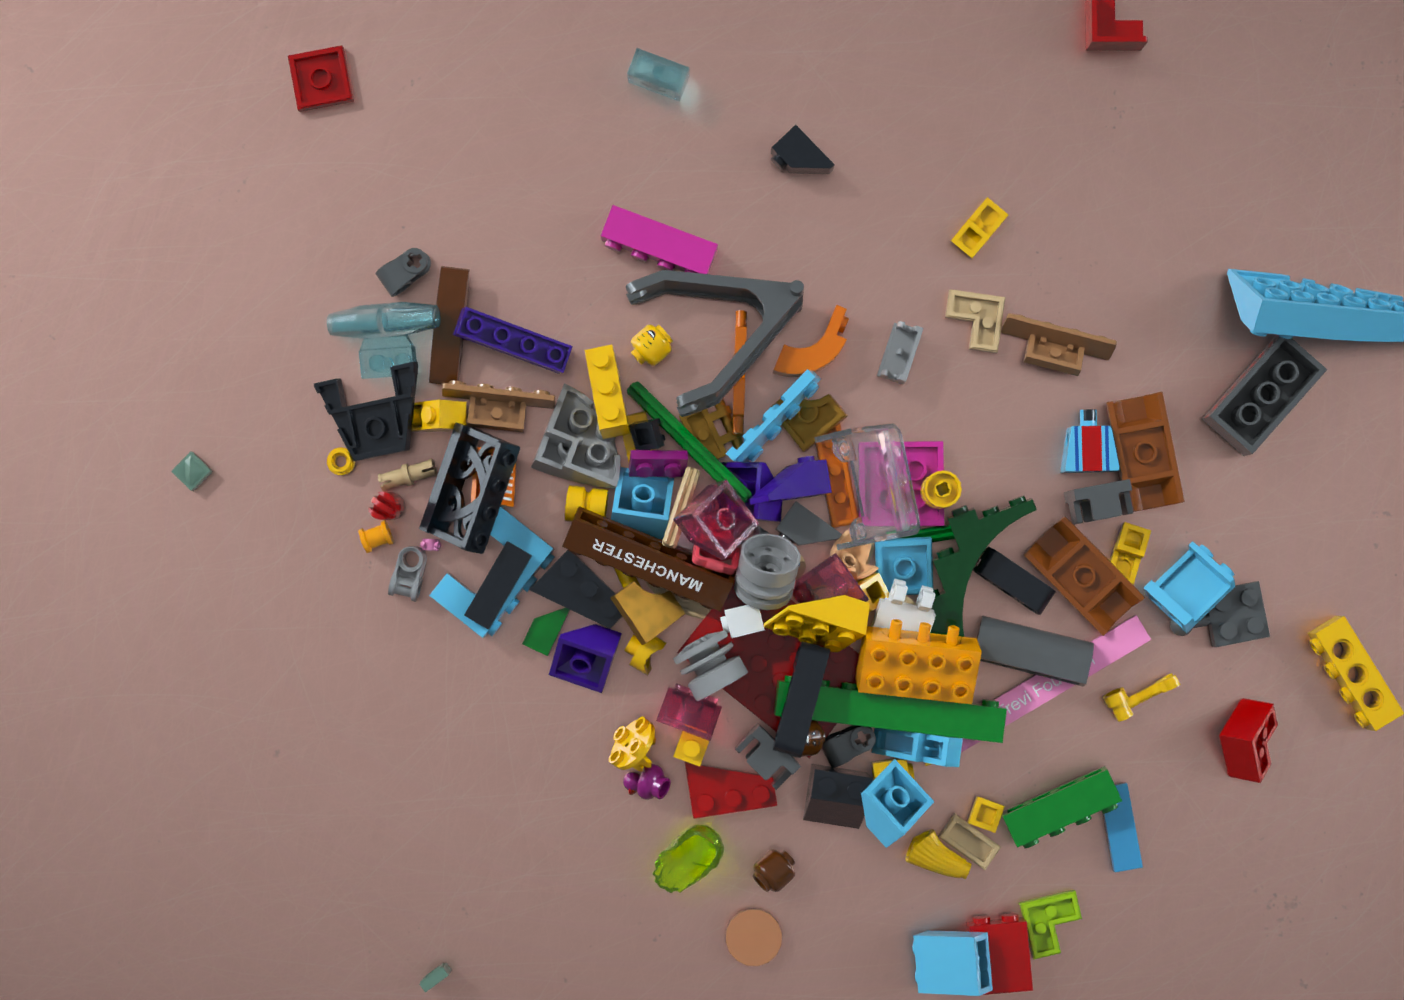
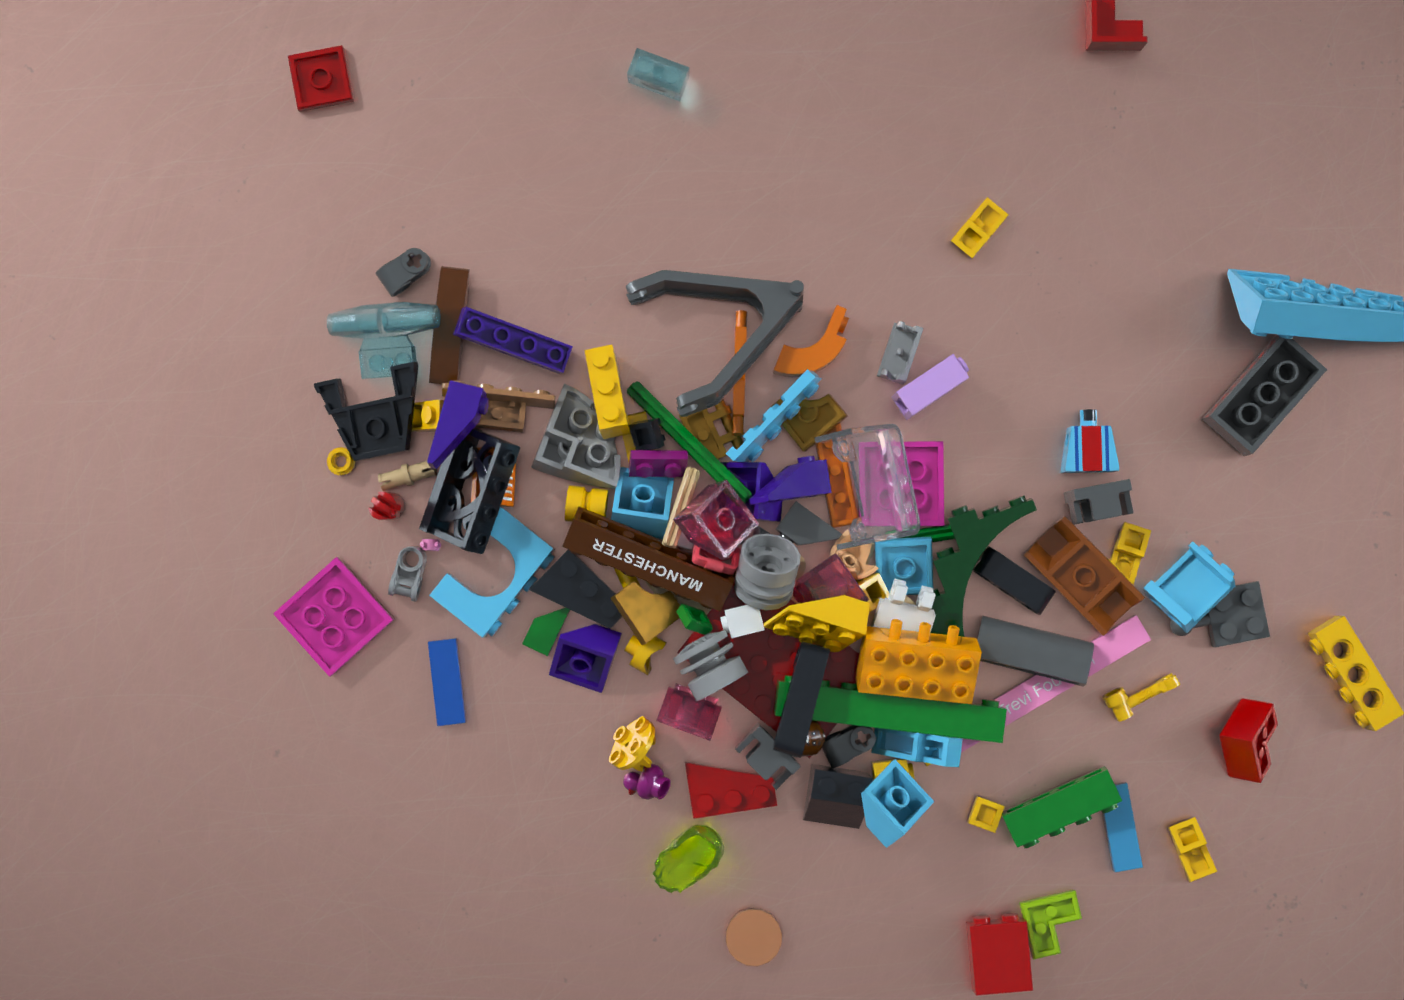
(192, 471): sand green tile -> none
(333, 616): none -> dark pink plate
(376, 536): light orange bush -> none
(435, 977): sand green tile -> none
(447, 682): none -> blue tile
(457, 419): none -> dark purple slope
(498, 585): black tile -> none
(651, 345): yellow head -> none
(657, 242): dark pink brick -> none
(691, 748): yellow brick -> none
(694, 619): none -> green tile
(774, 870): reddish brown head -> none
(800, 154): black slope -> none
(931, 386): none -> lavender brick
(931, 854): yellow piece -> none
(941, 489): yellow wheel -> none
(952, 962): medium azure brick -> none
(969, 841): tan tile -> none
(984, 312): tan tile -> none
(1055, 345): medium nougat bracket -> none
(1146, 451): dark orange piece -> none
(1192, 849): none -> yellow slope

